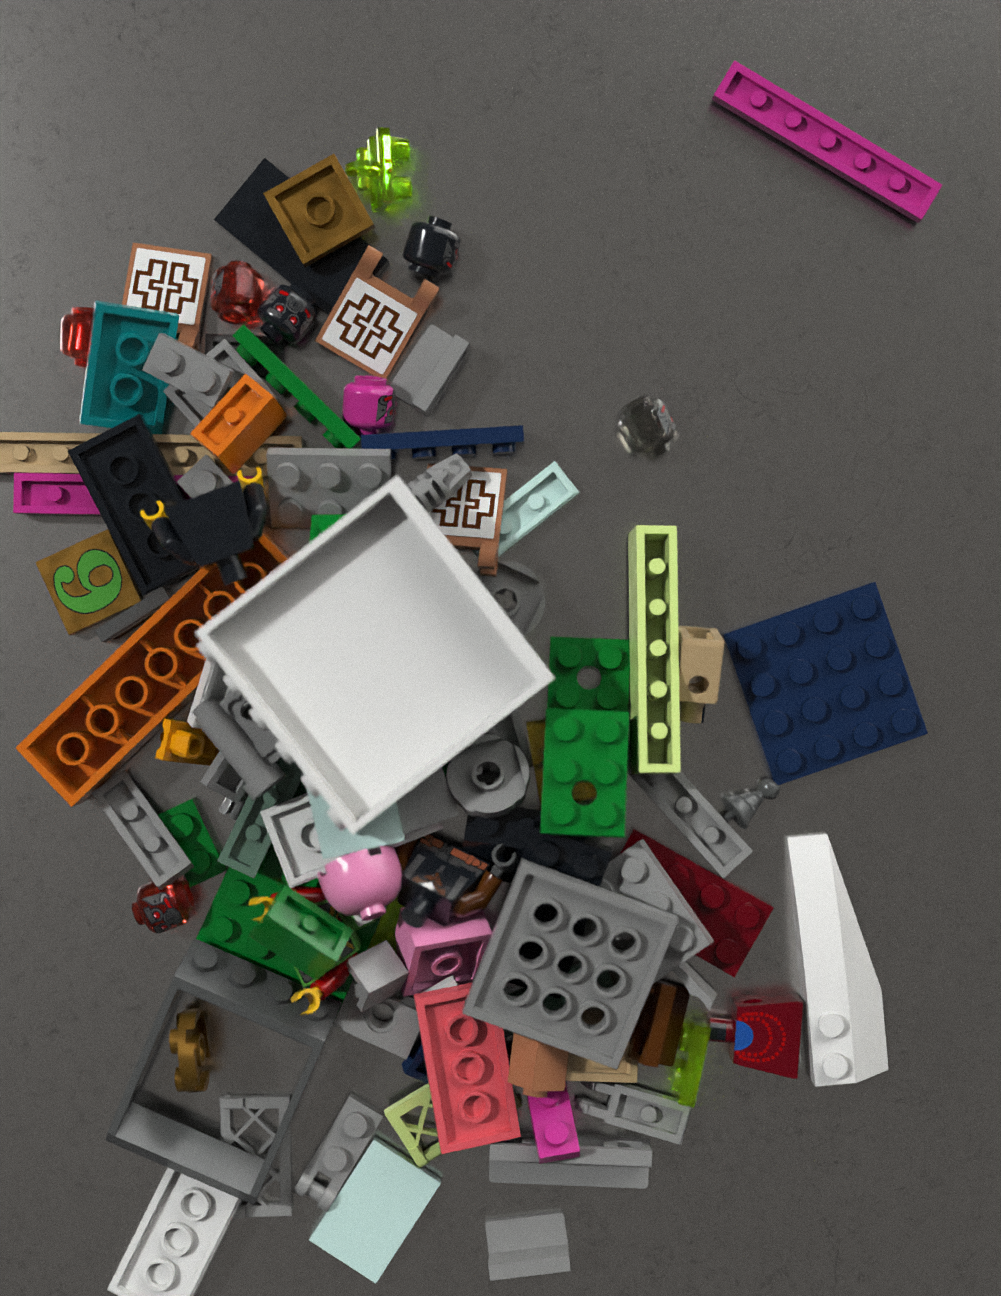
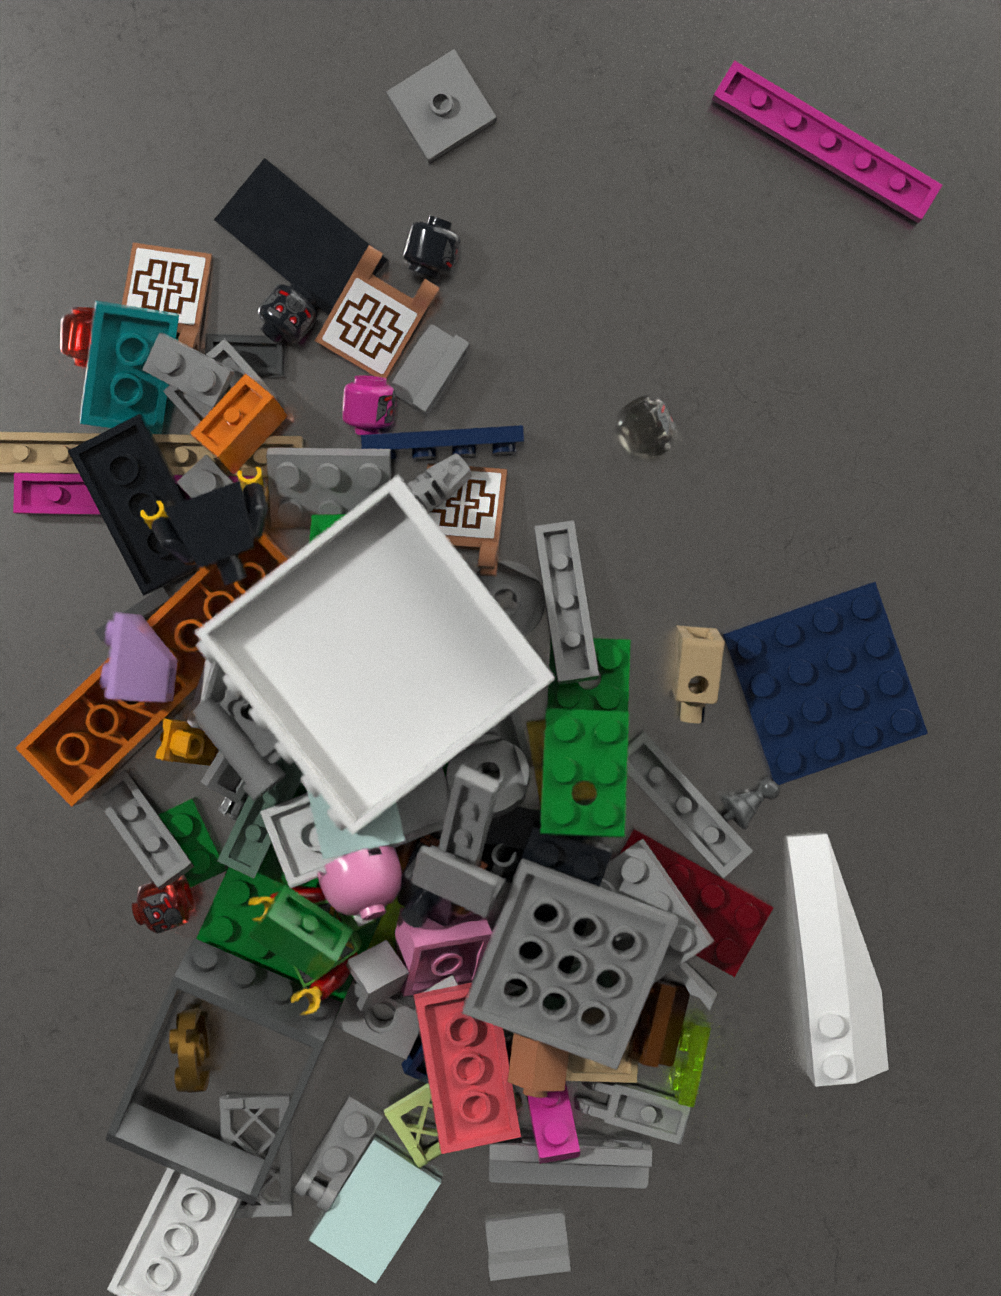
(89, 582): pearl gold tile -> none
(138, 662): none -> lavender slope
(236, 292): clear red head -> none
(283, 379): green plate -> none
(319, 210): pearl gold plate -> none
(376, 164): clear neon green hips -> none
(441, 106): none -> light grey plate
(457, 880): none -> light grey panel
(469, 815): none -> light grey plate
(533, 505): light aqua tile -> none
(566, 603): none -> light grey plate
(654, 650): yellowish green brick -> none
(763, 1033): dark red torso -> none

